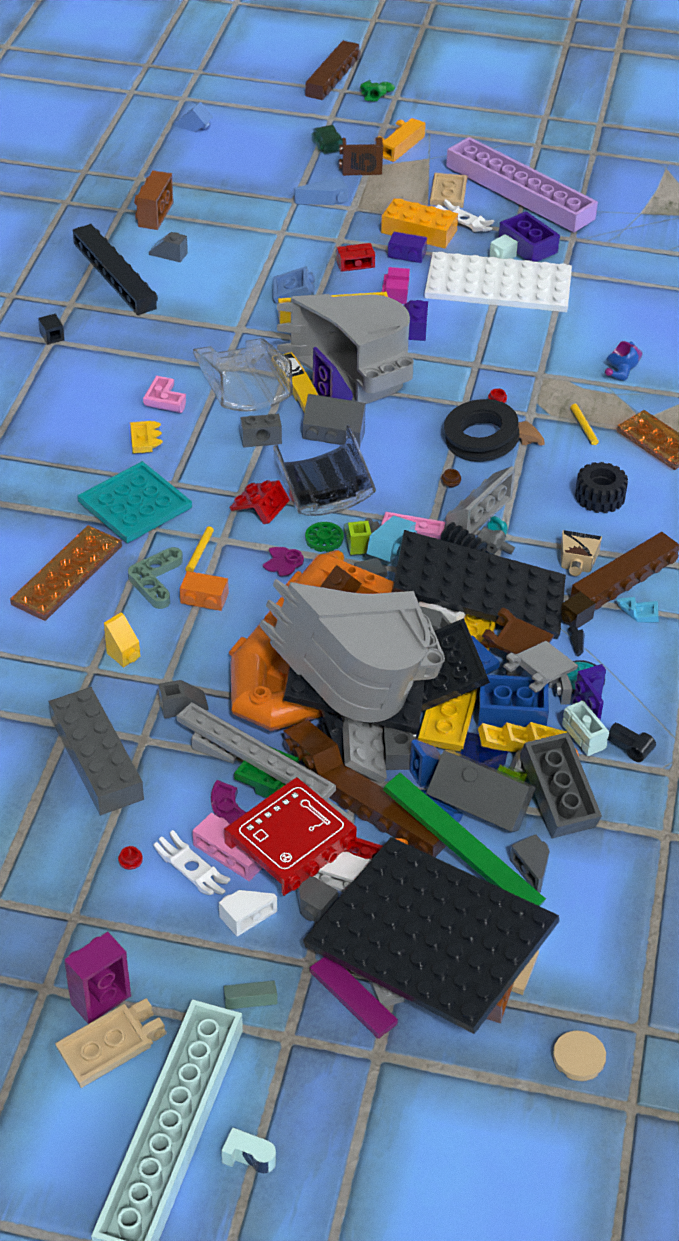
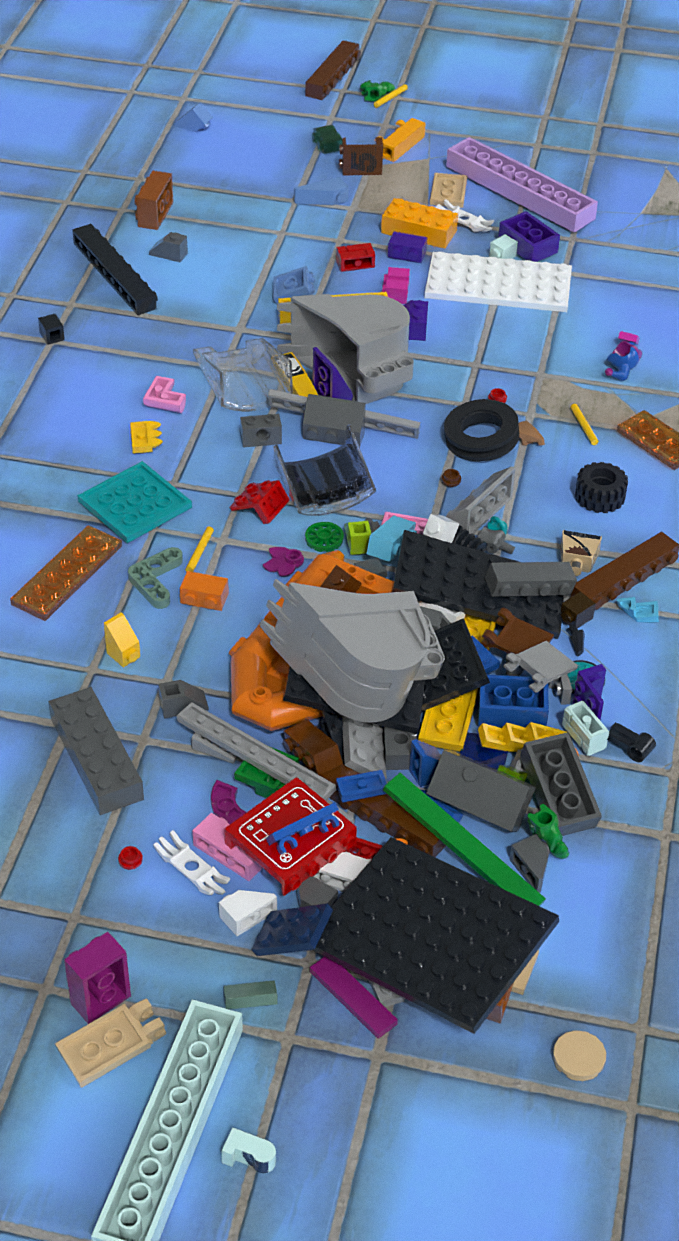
(292, 930): none -> dark blue plate
(303, 827): none -> blue plate
(361, 785): none -> blue plate
(372, 419): none -> light grey tile
(391, 95): none -> yellow bar
(440, 528): none -> white slope
(530, 578): none -> dark grey brick
(546, 827): none -> green animal
(628, 337): none -> dark pink tile

